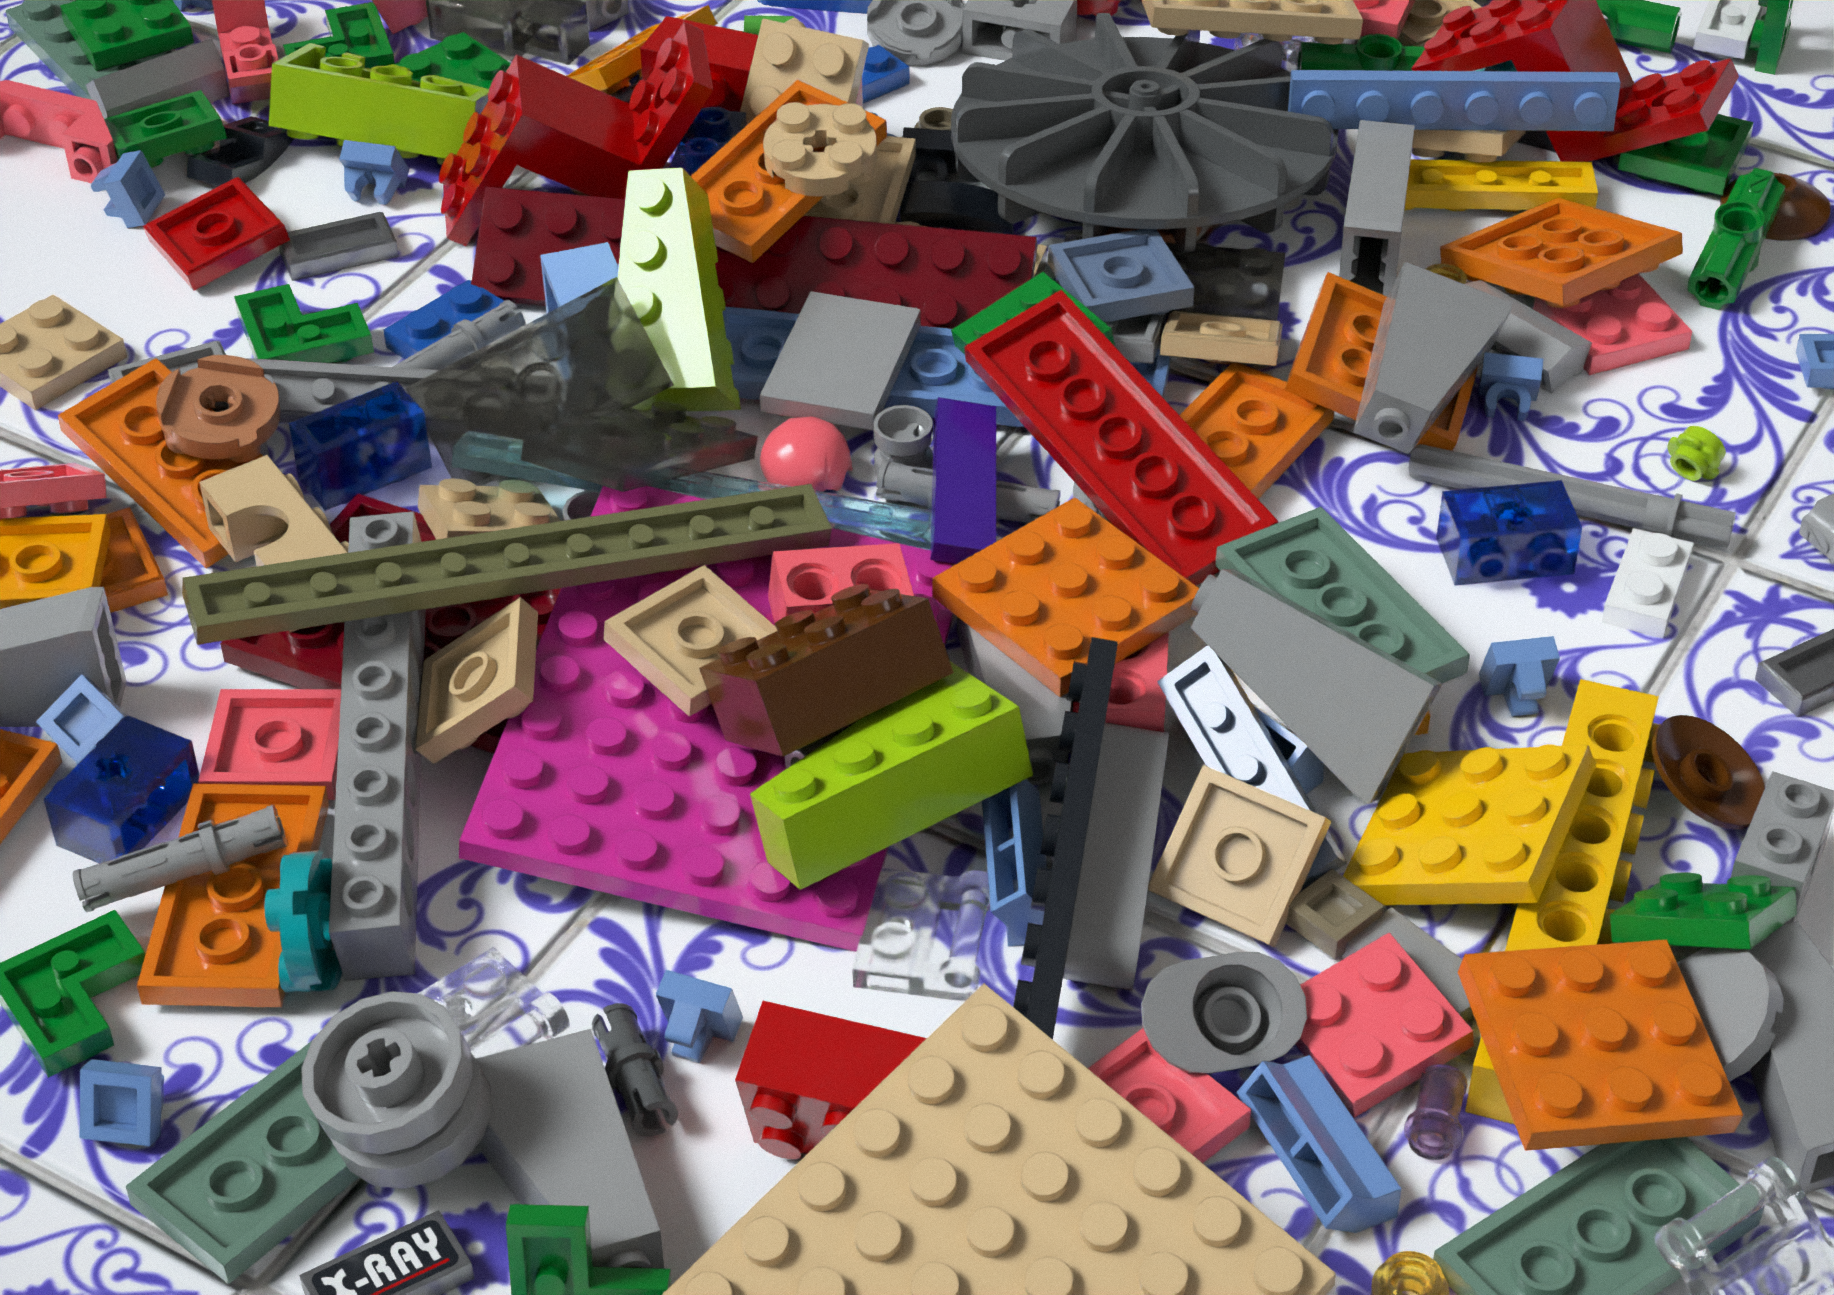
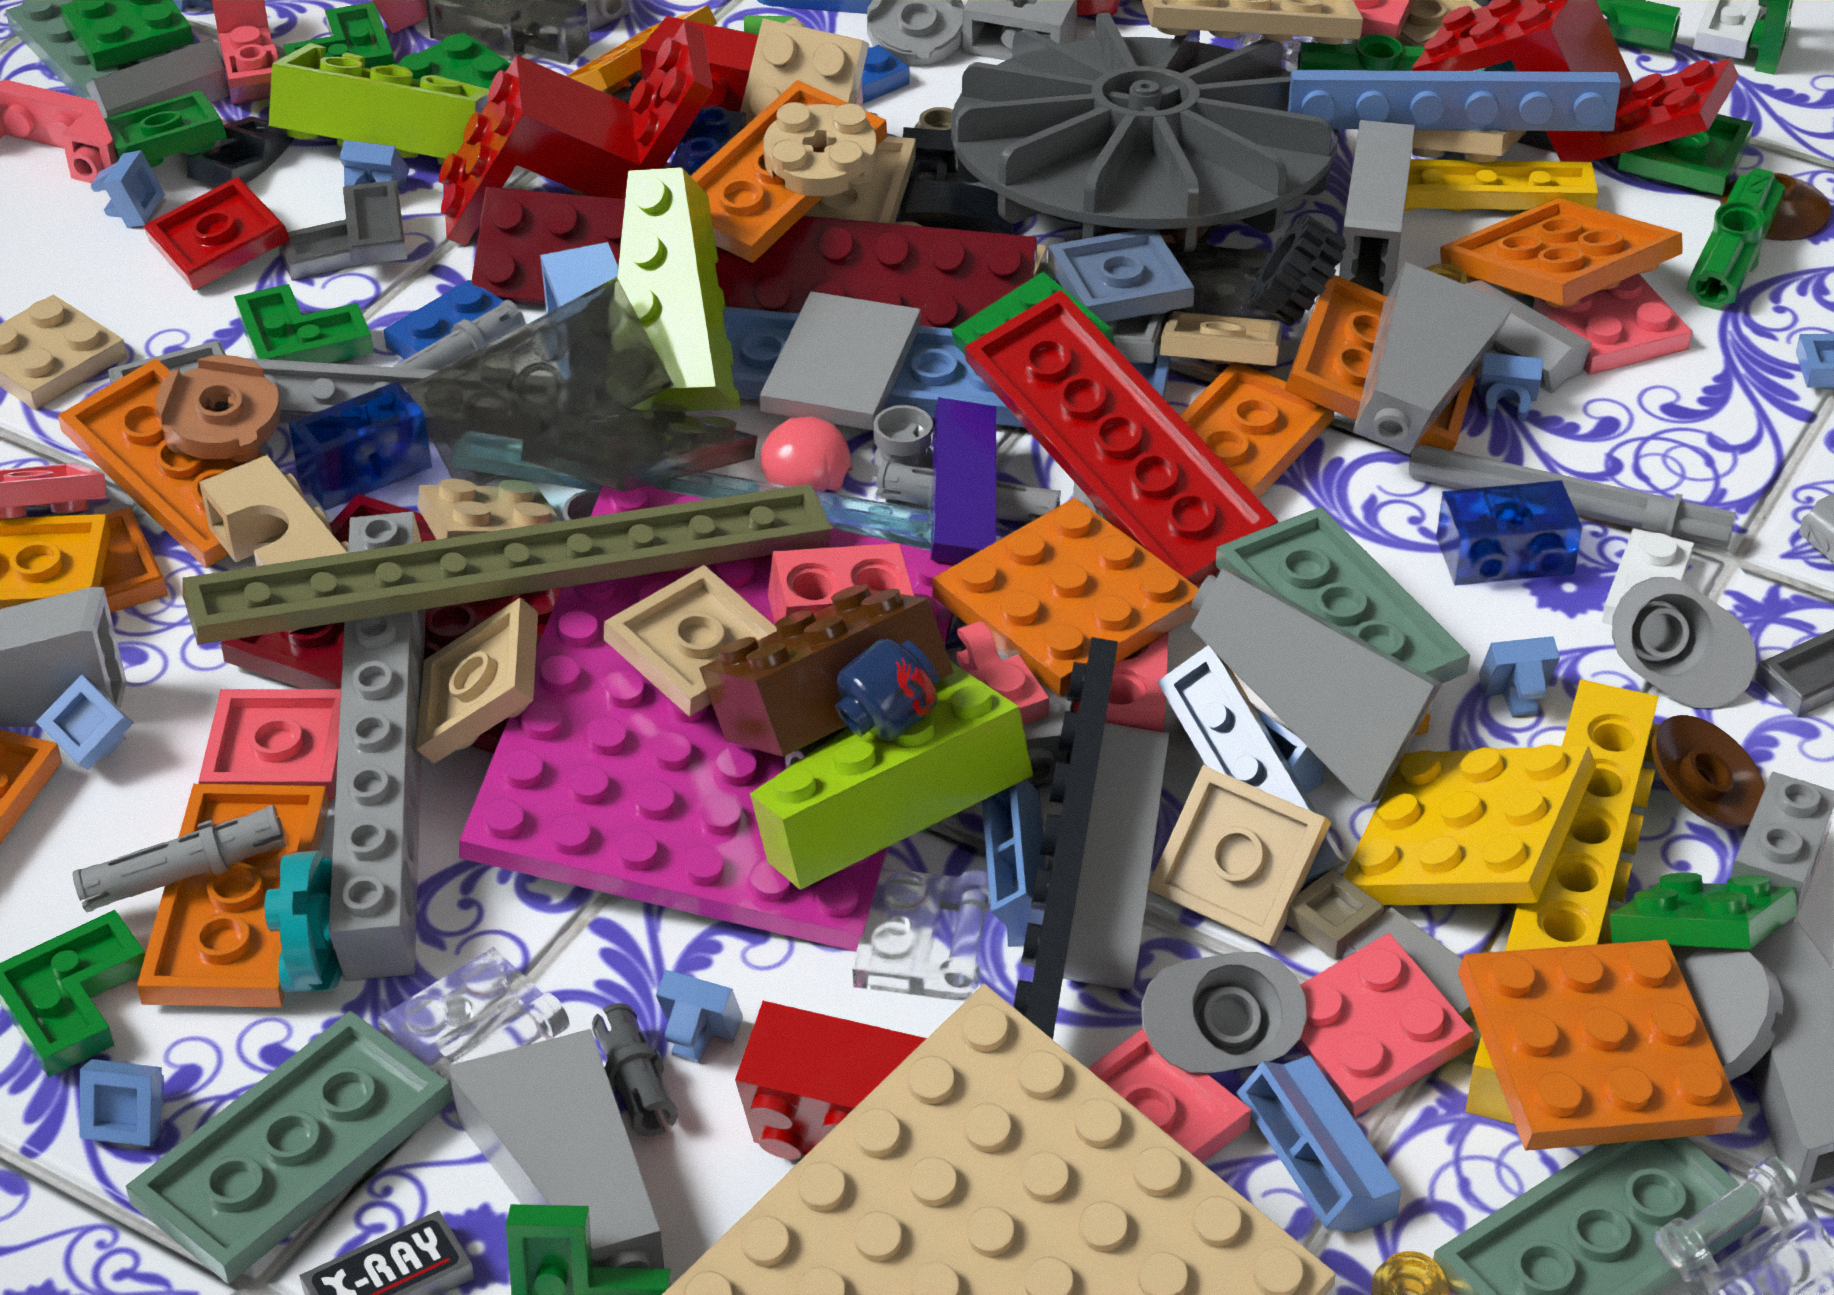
(122, 791): clear blue brick -> none
(374, 222): none -> flat silver tile
(397, 1089): light grey wheel -> none
(887, 689): none -> dark blue head
(1007, 677): none -> coral plate
(1297, 269): none -> black tyre
(1435, 1124): clear purple pin -> none
(1683, 643): none -> light grey piece
(1696, 453): lime plate -> none

